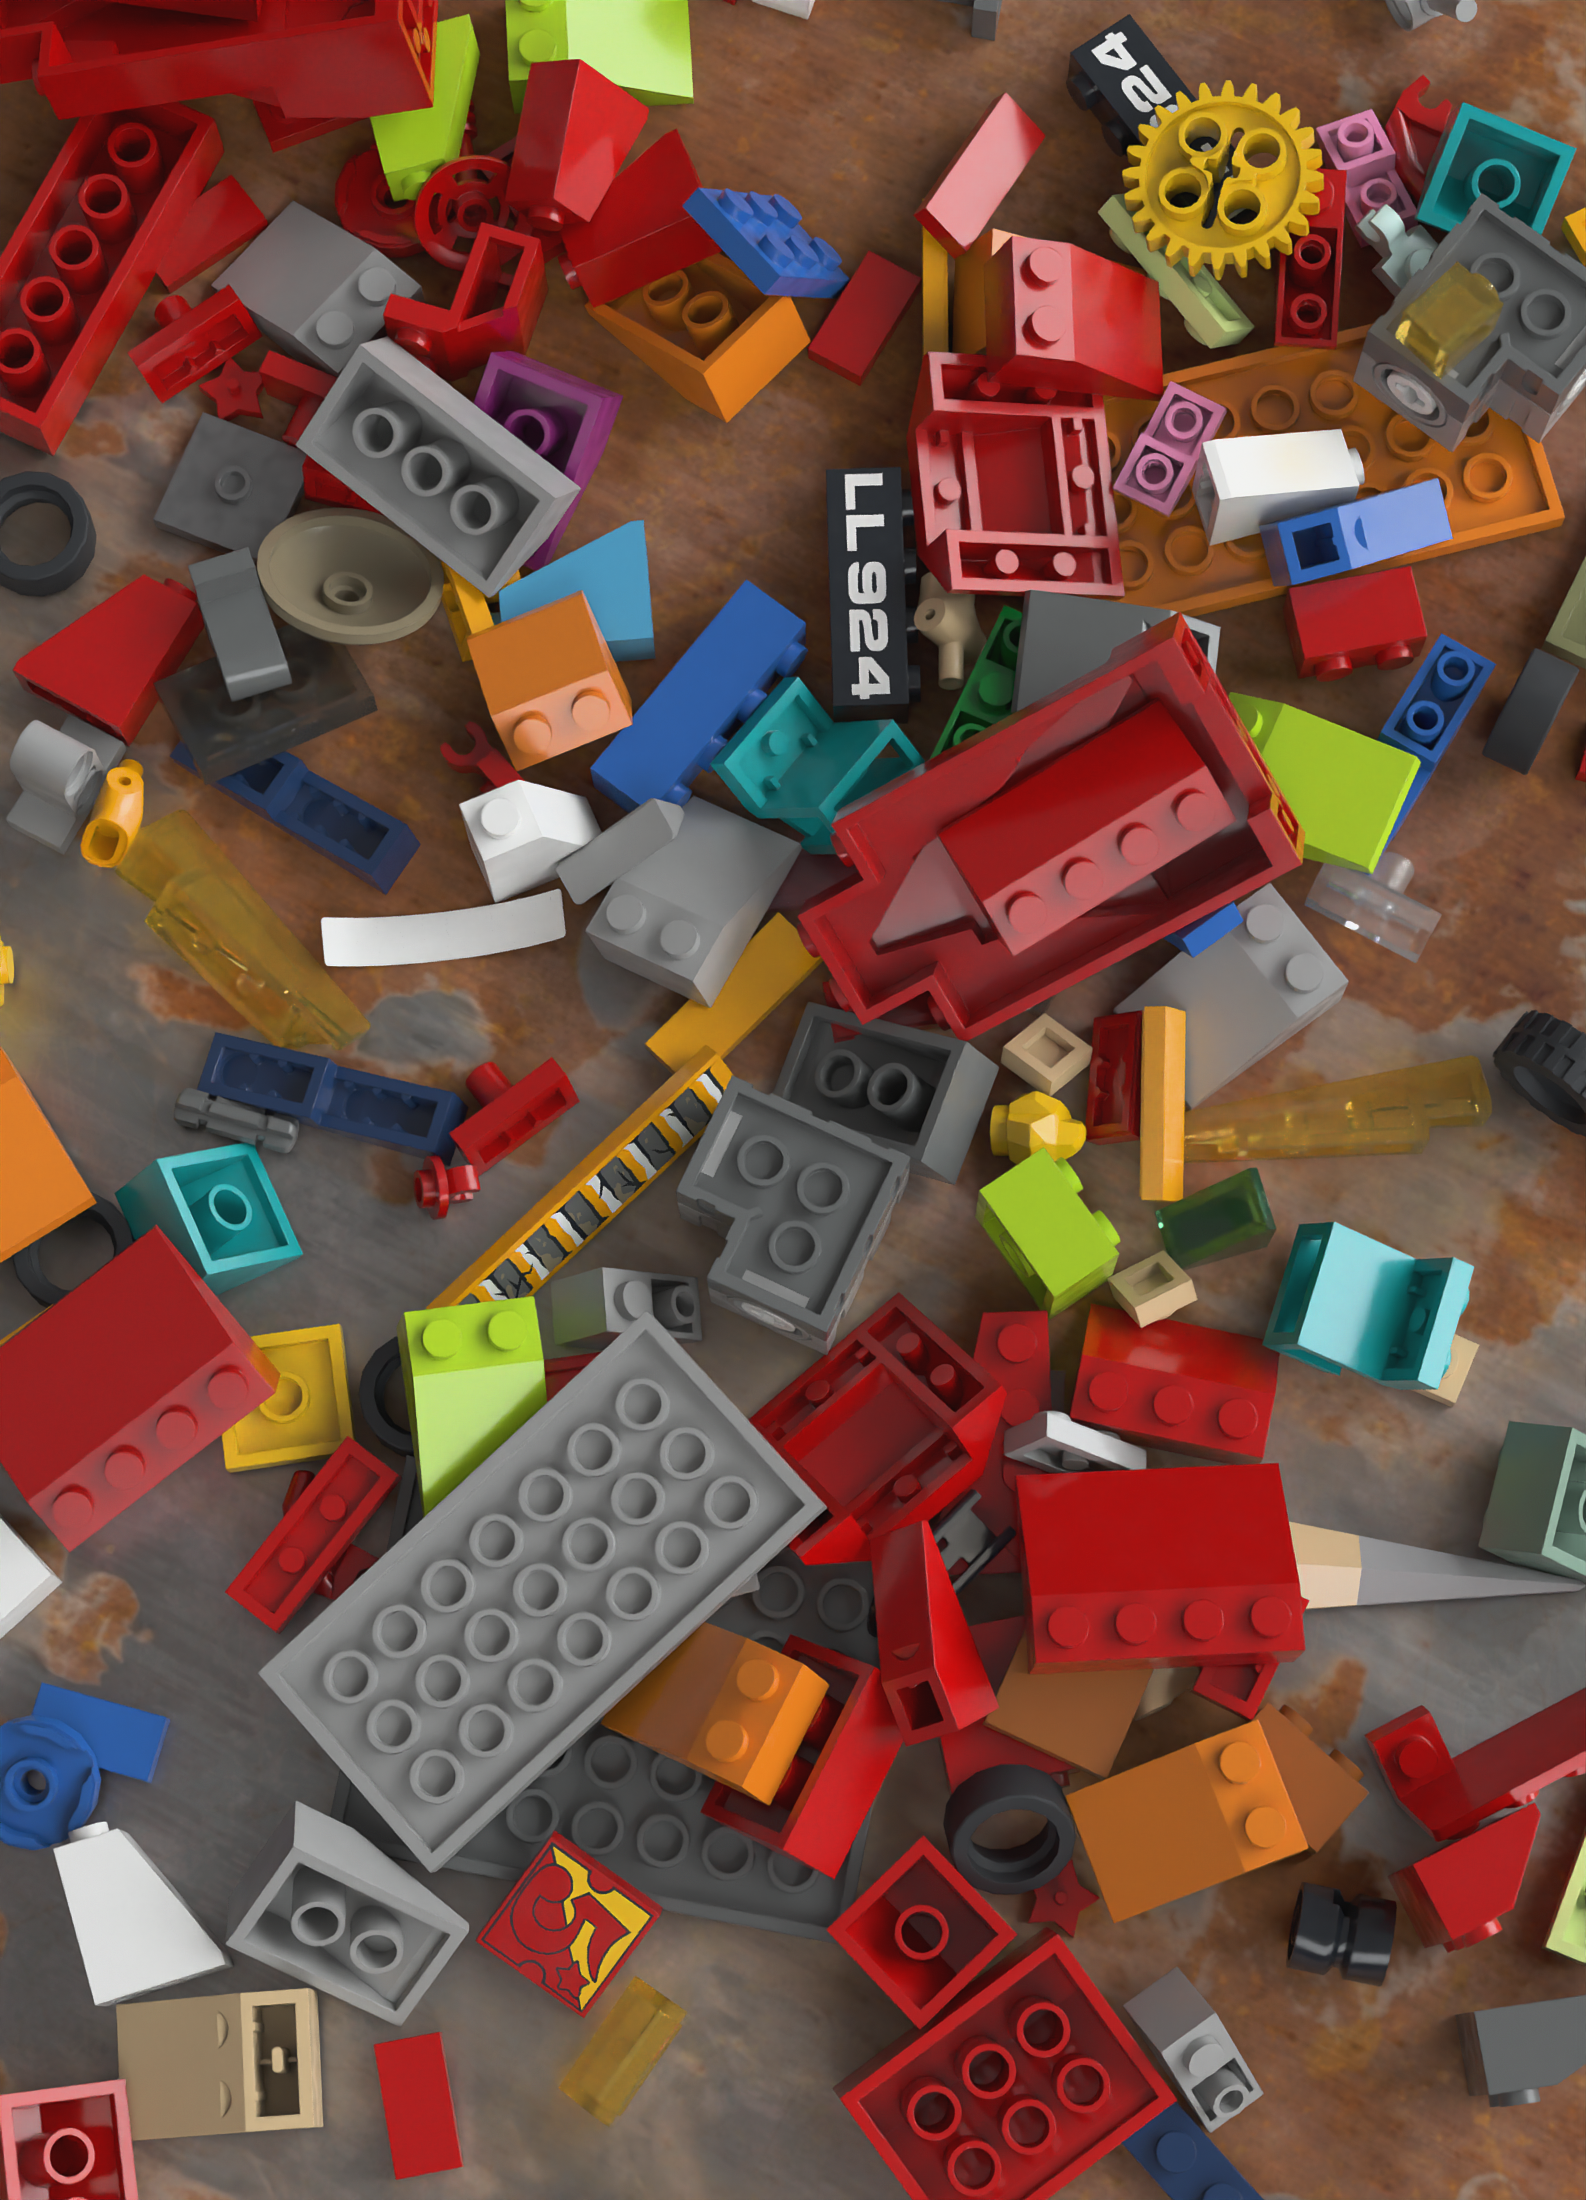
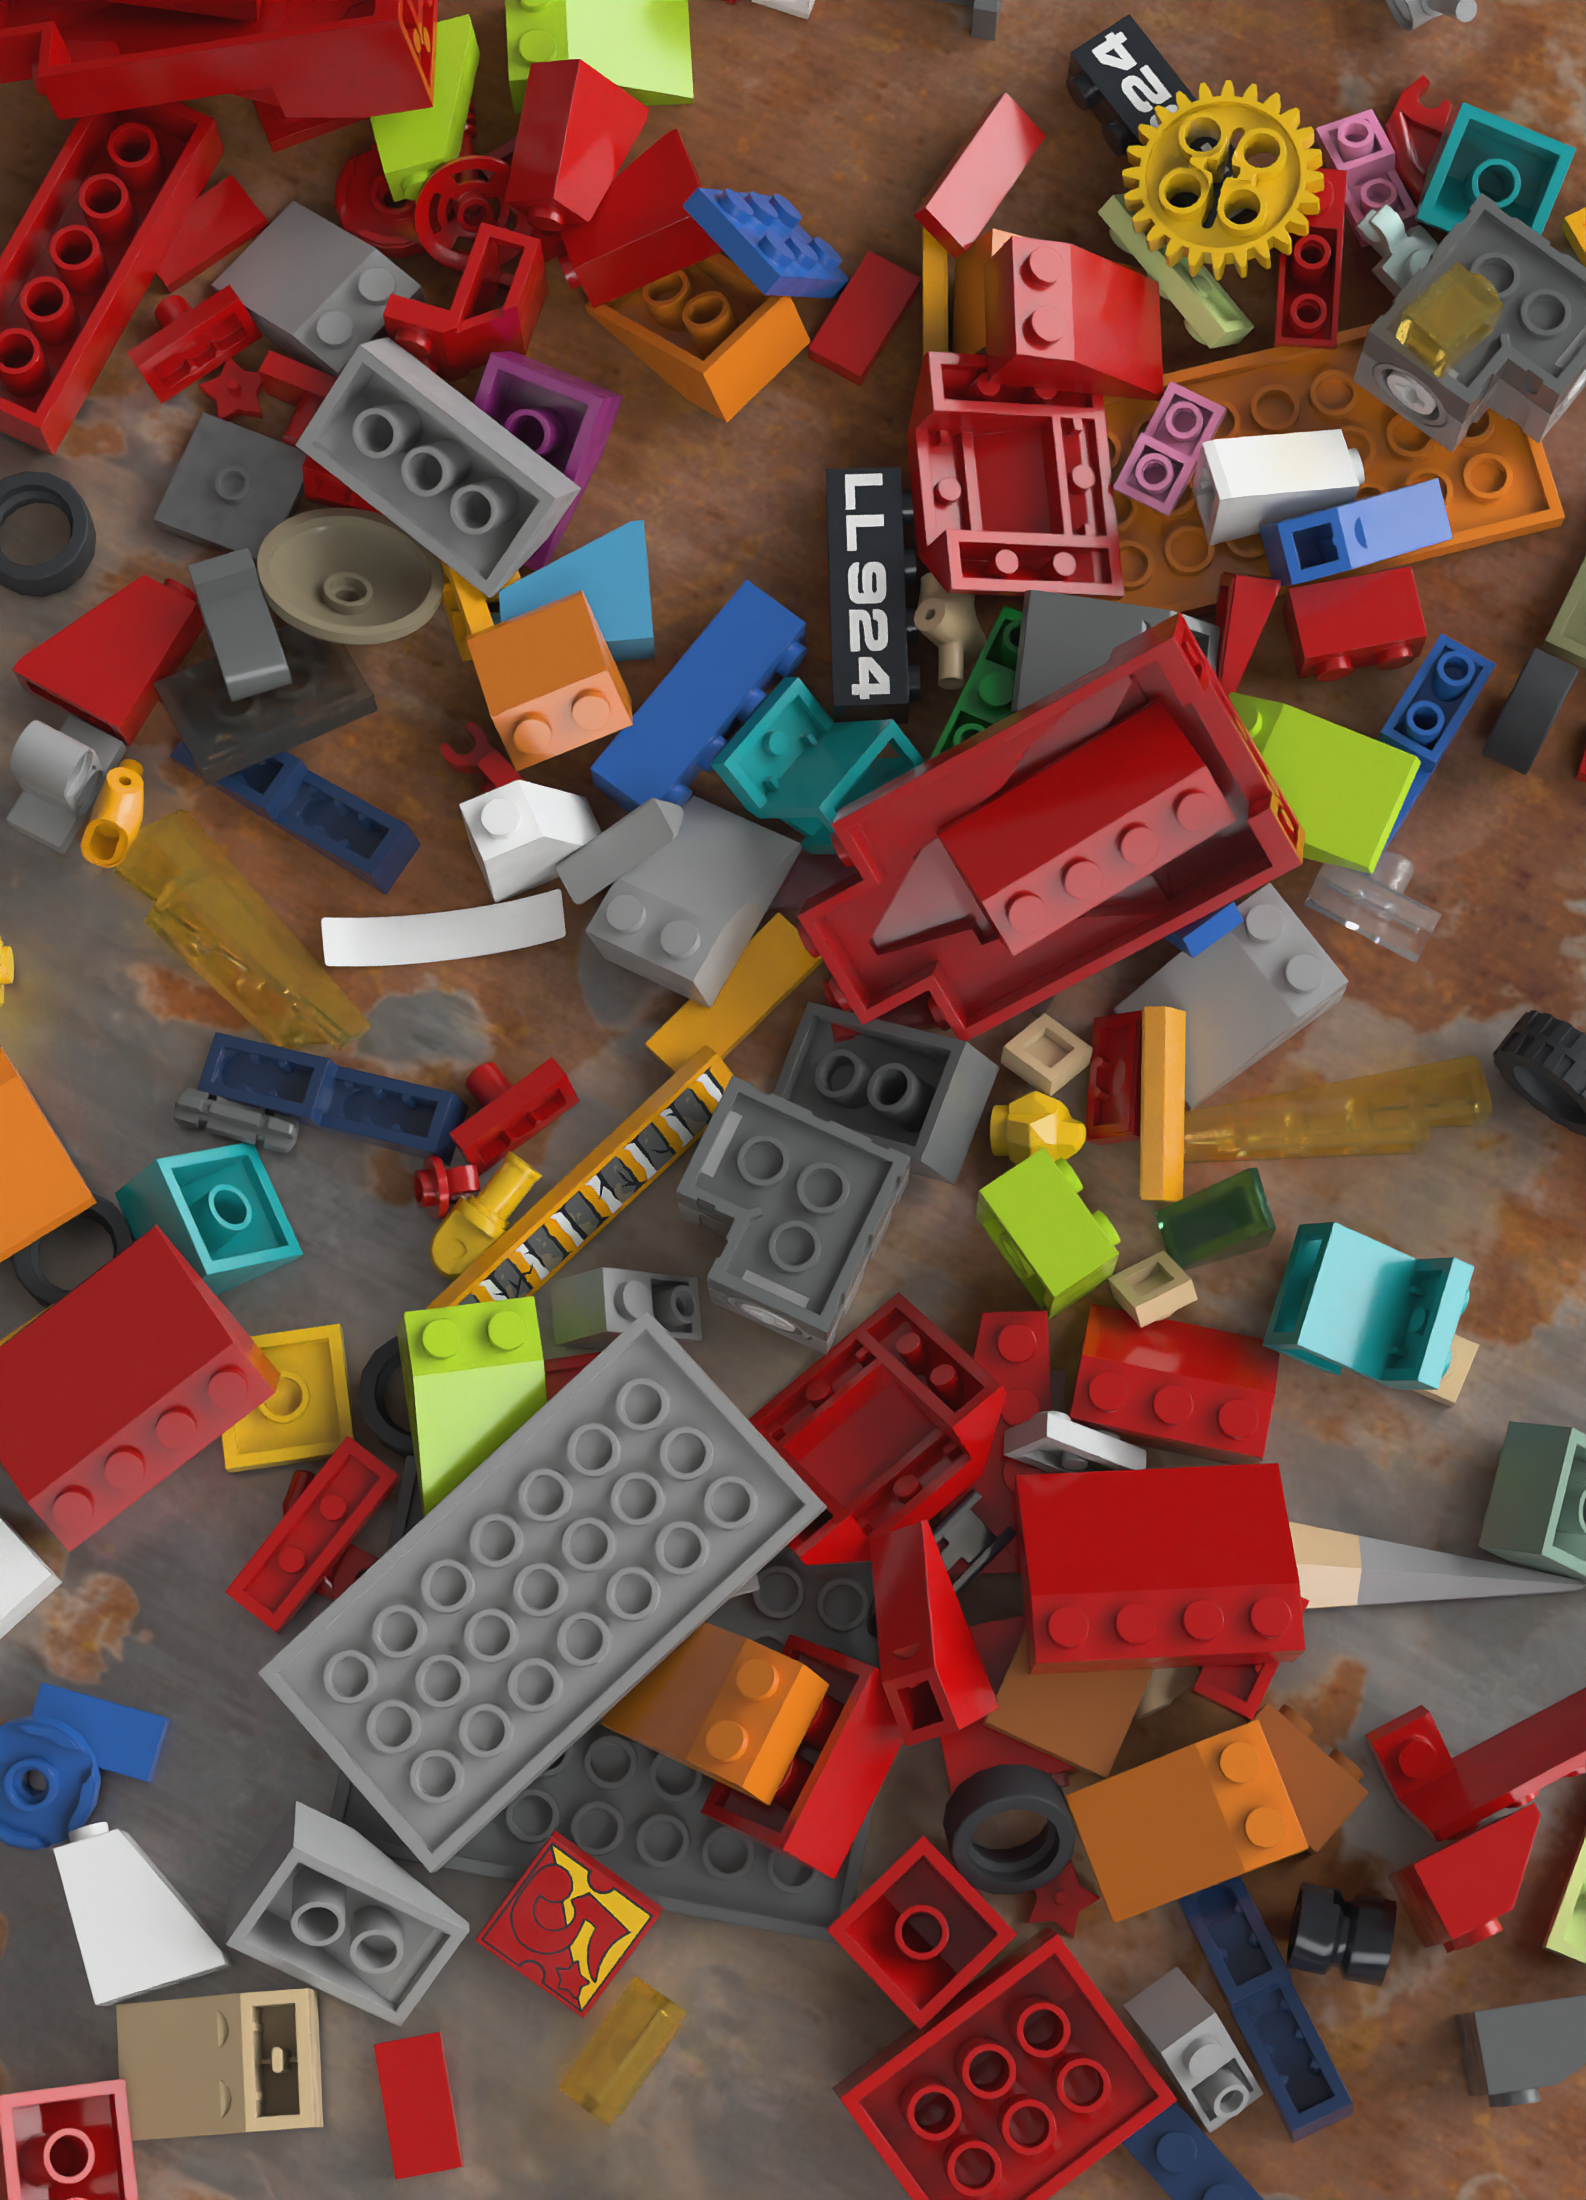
(480, 1220): none -> yellow arm
(1241, 613): none -> red slope
(1266, 2008): none -> dark blue slope

